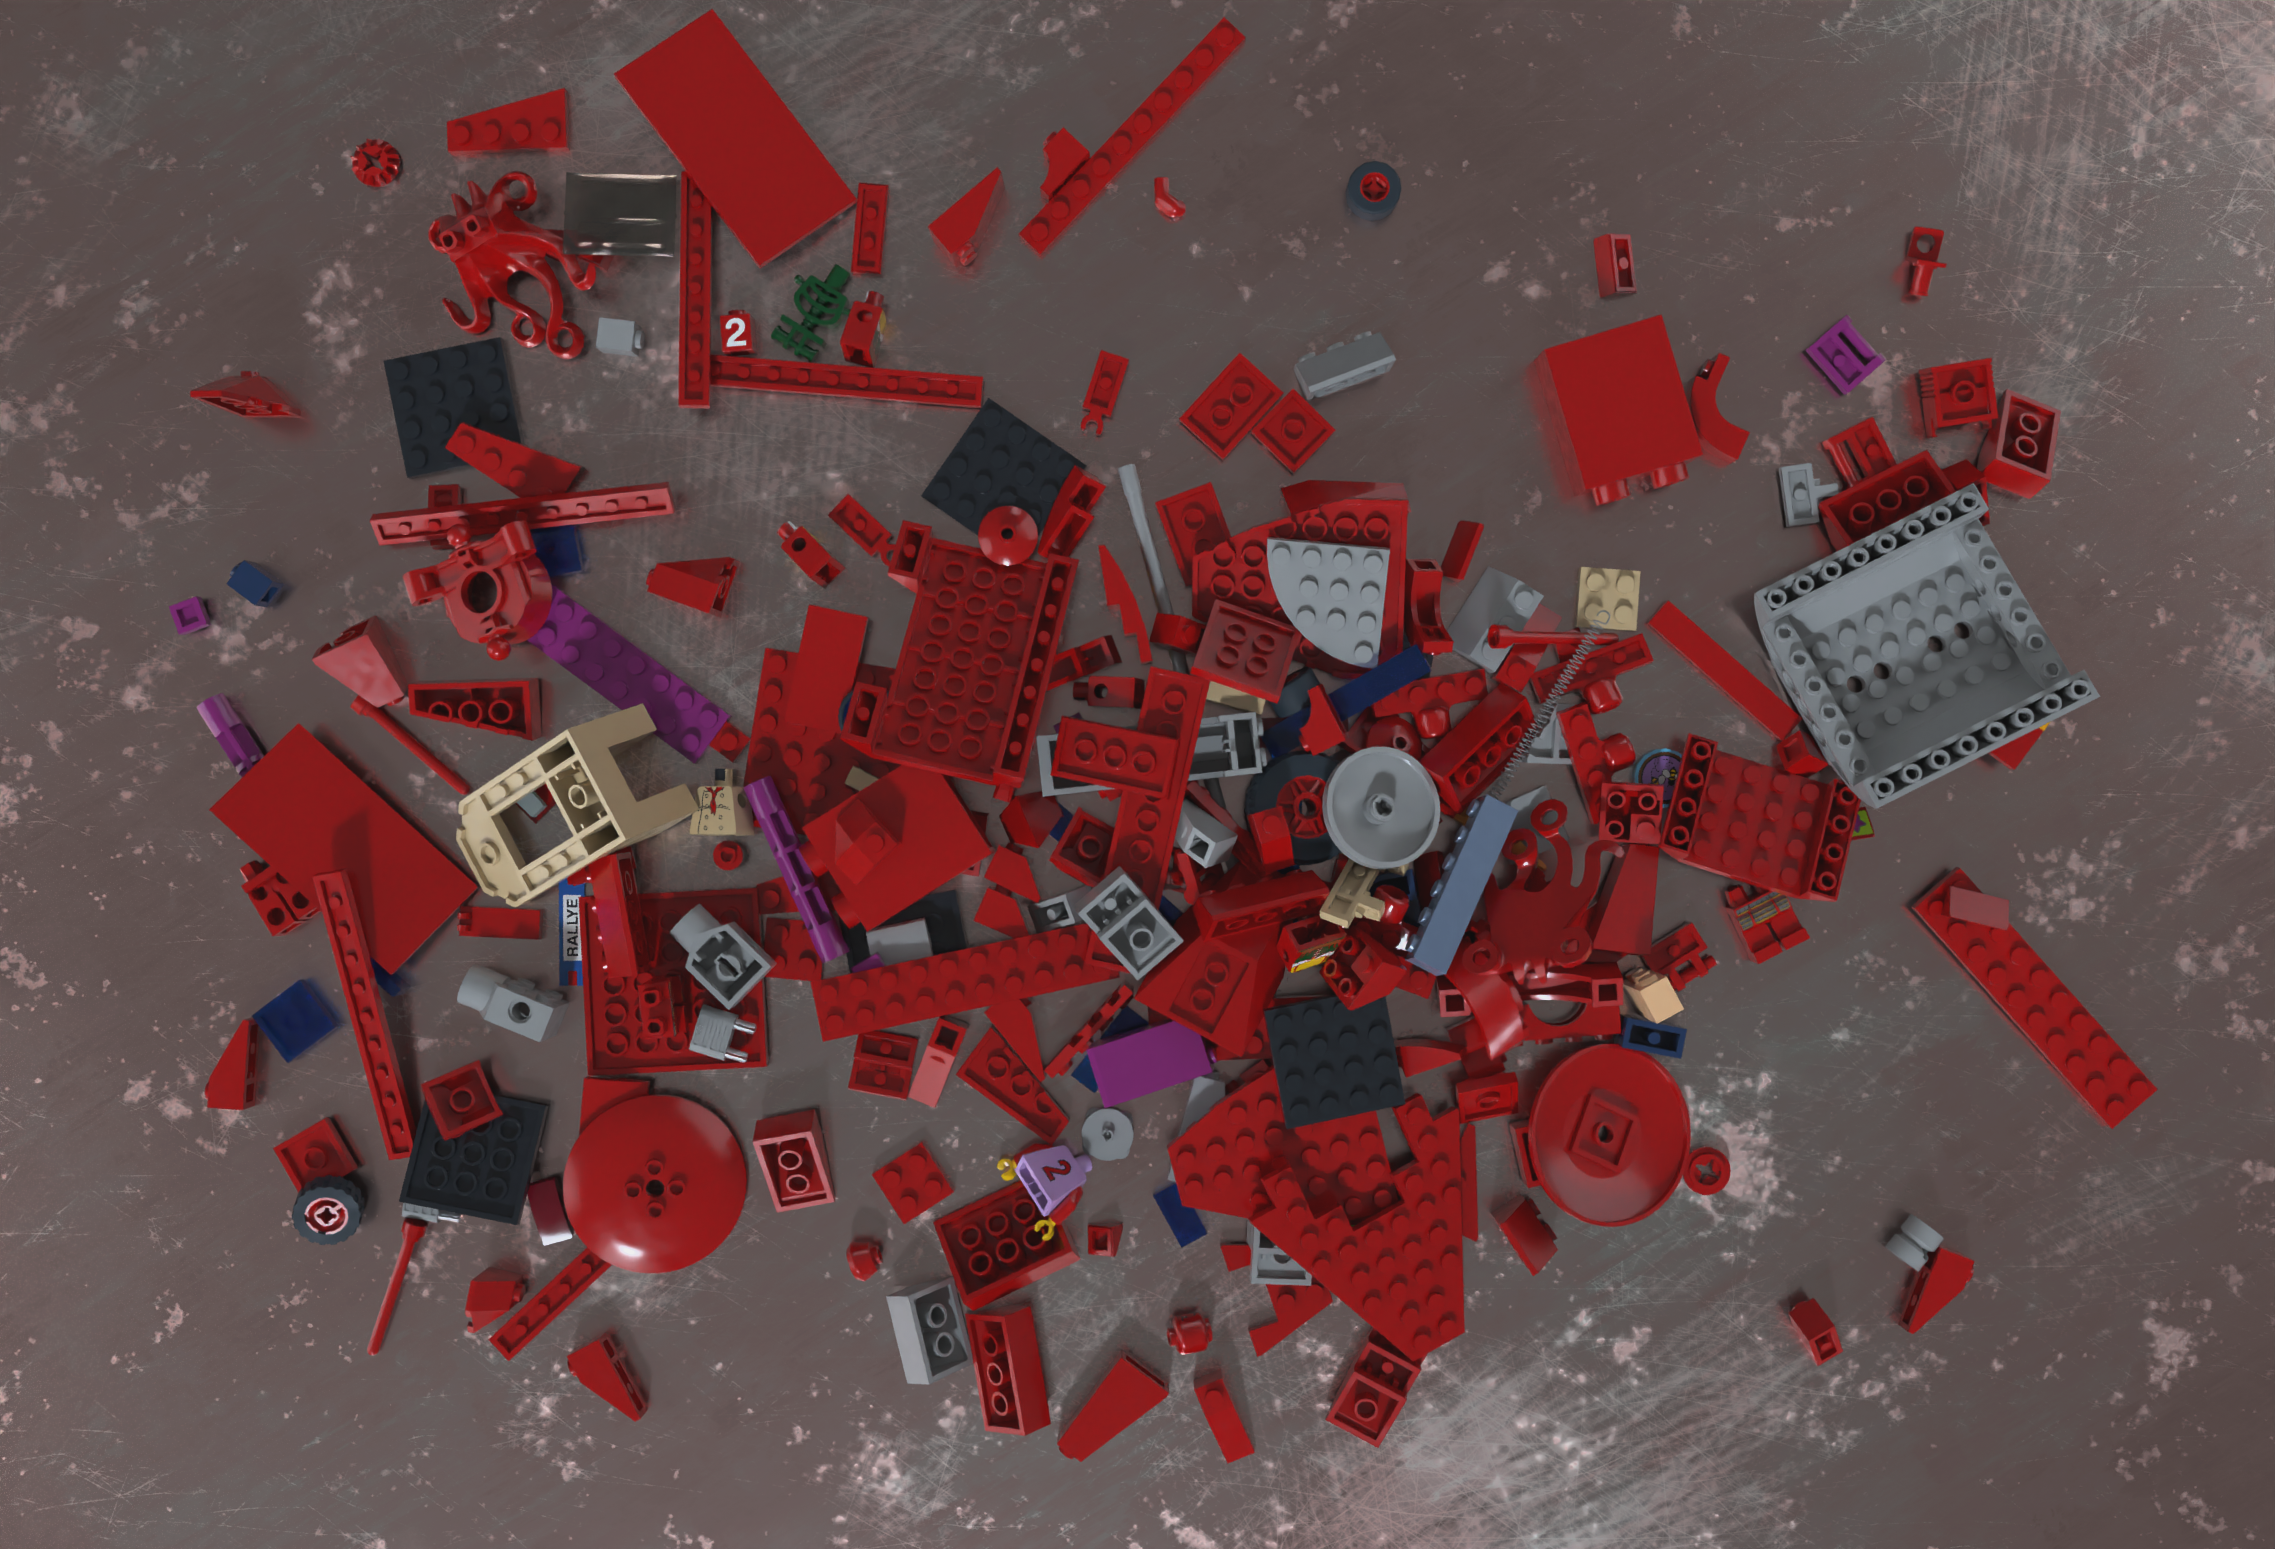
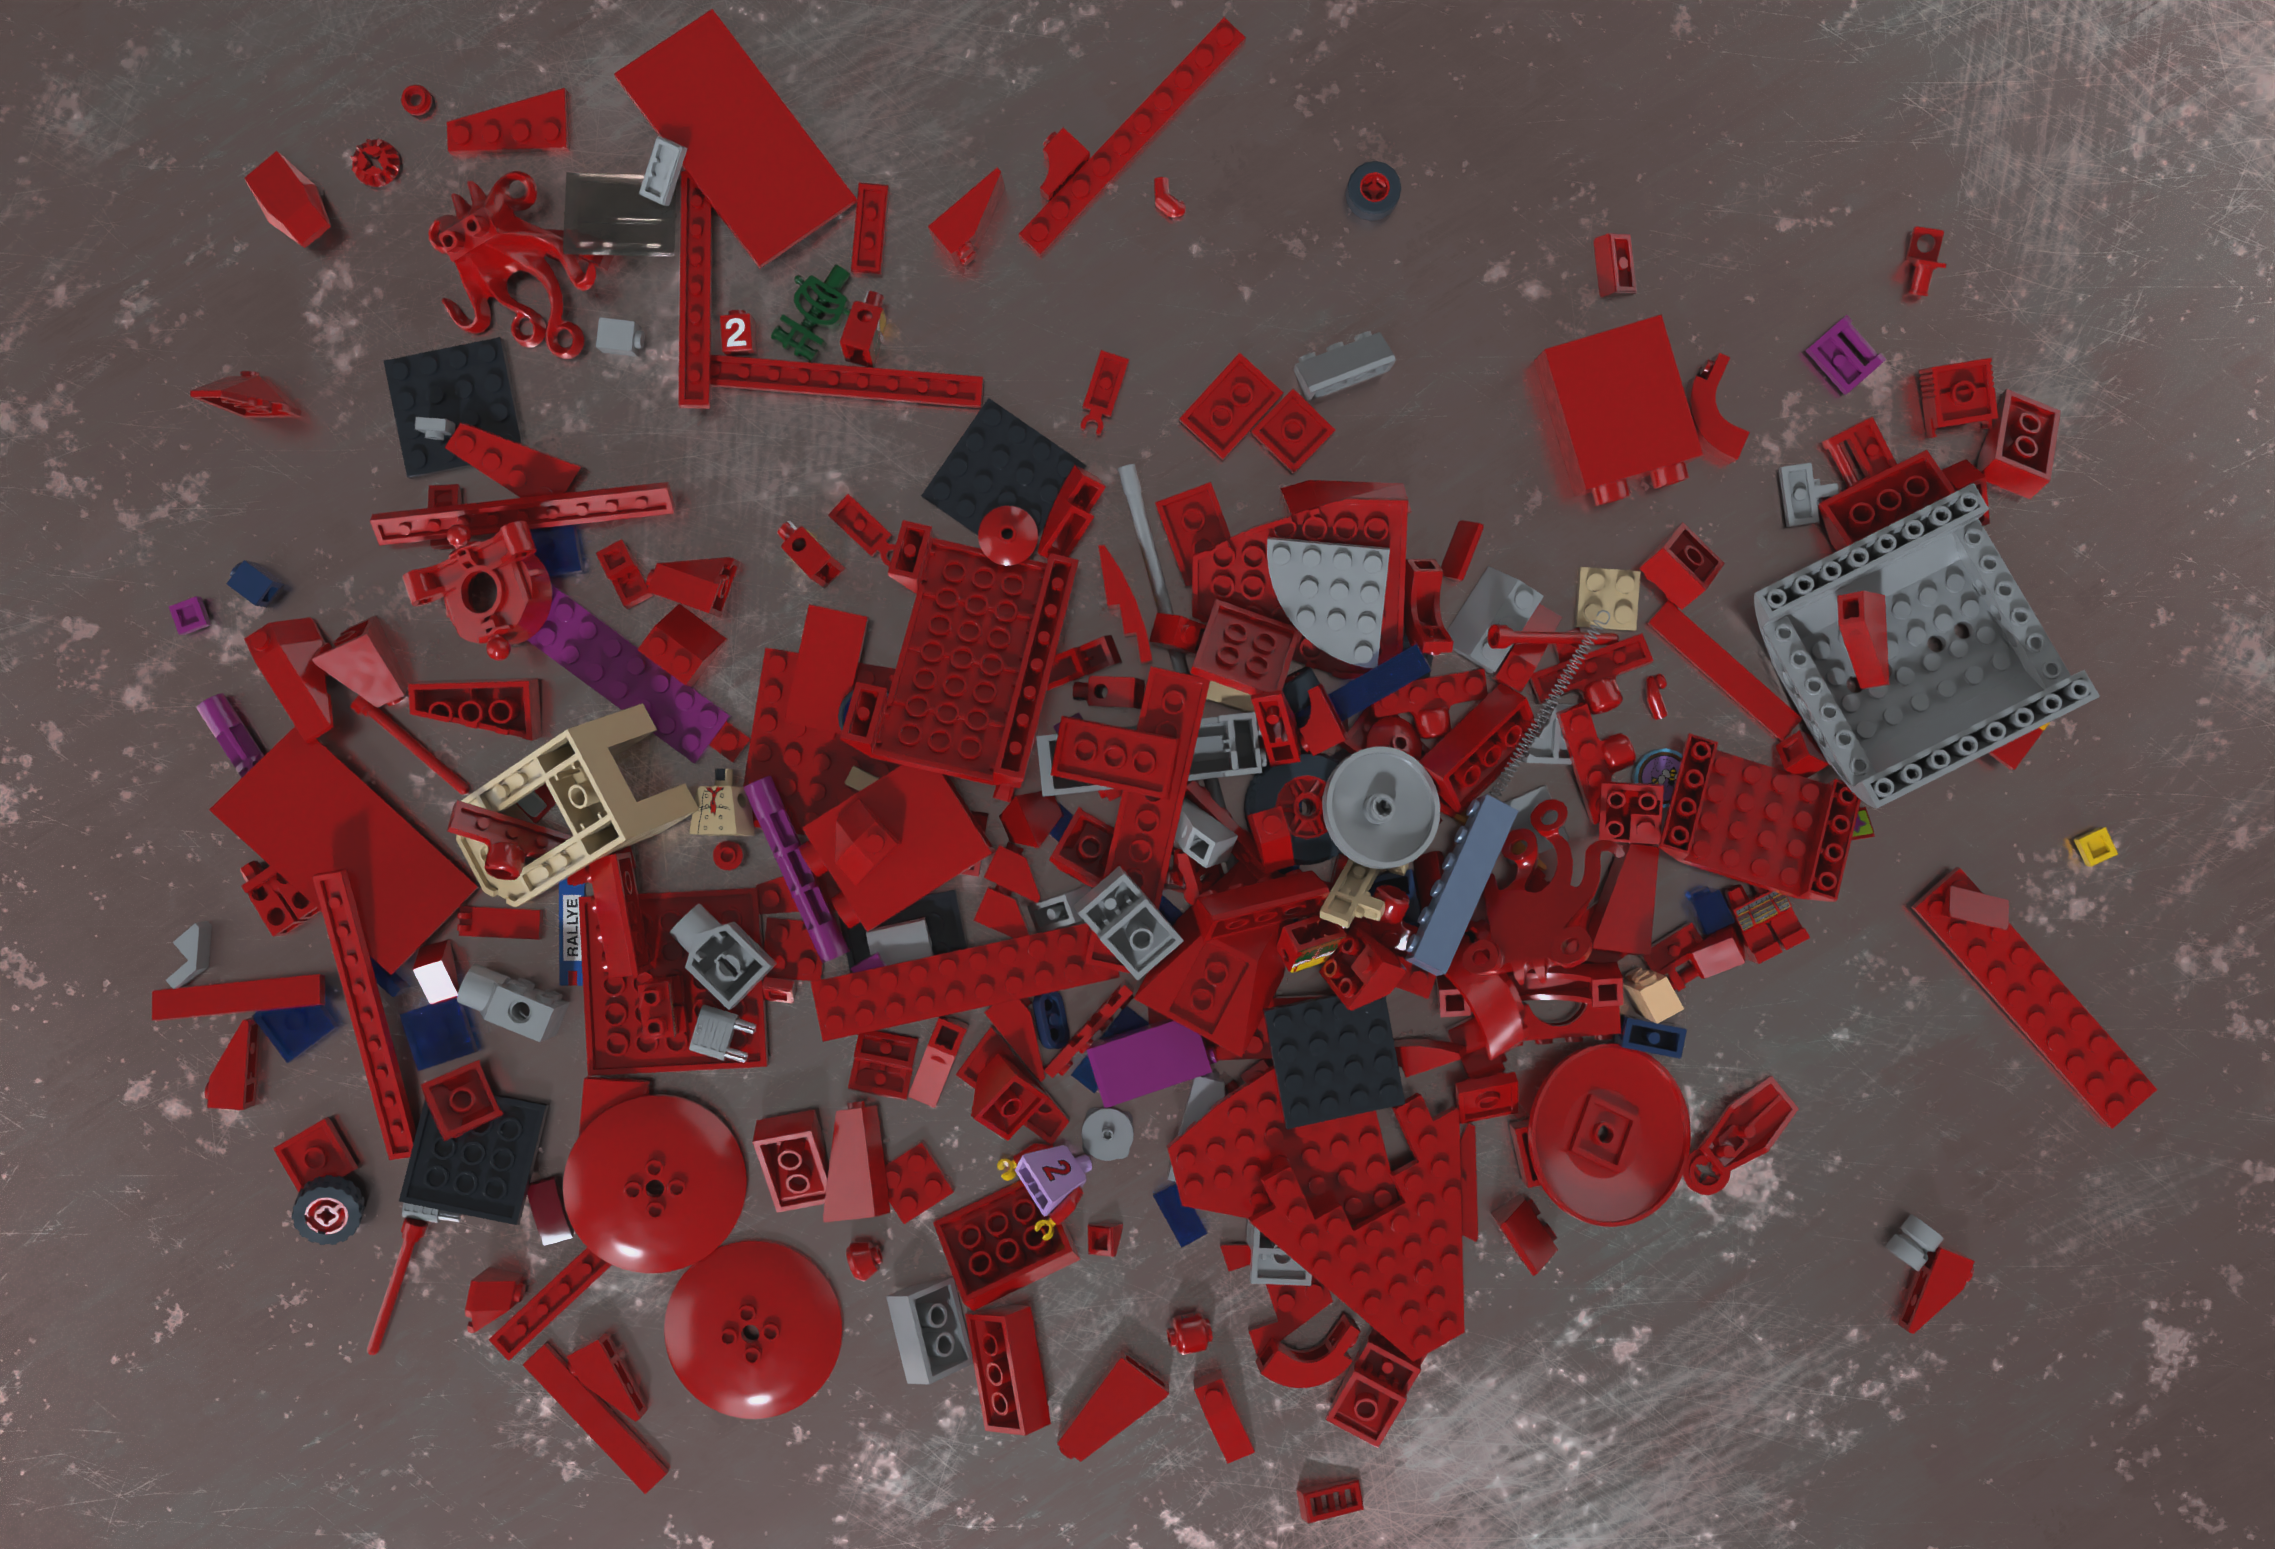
(196, 948): none -> light grey slope
(238, 997): none -> red tile
(285, 658): none -> red wedge
(288, 199): none -> red piece
(413, 92): none -> red plate
(434, 427): none -> light grey plate
(437, 972): none -> slope
(438, 1033): none -> clear blue plate
(506, 837): none -> red plate
(596, 1418): none -> red tile
(624, 573): none -> red slope
(663, 171): none -> light grey plate
(682, 645): none -> red slope
(779, 990): none -> red tile
(780, 1296): none -> red dish
(856, 1166): none -> red slope
(1005, 1097): none -> red slope
(1051, 1018): none -> dark blue plate
(1277, 727): none -> red slope
(1310, 1366): none -> red arch
(1316, 1491): none -> red slope
(1653, 695): none -> red arm
(1682, 566): none -> red slope
(1709, 910): none -> clear blue brick
(1718, 952): none -> slope
(1748, 1126): none -> red piece
(1815, 1331): red slope -> none
(1865, 636): none -> red slope
(2095, 846): none -> yellow plate

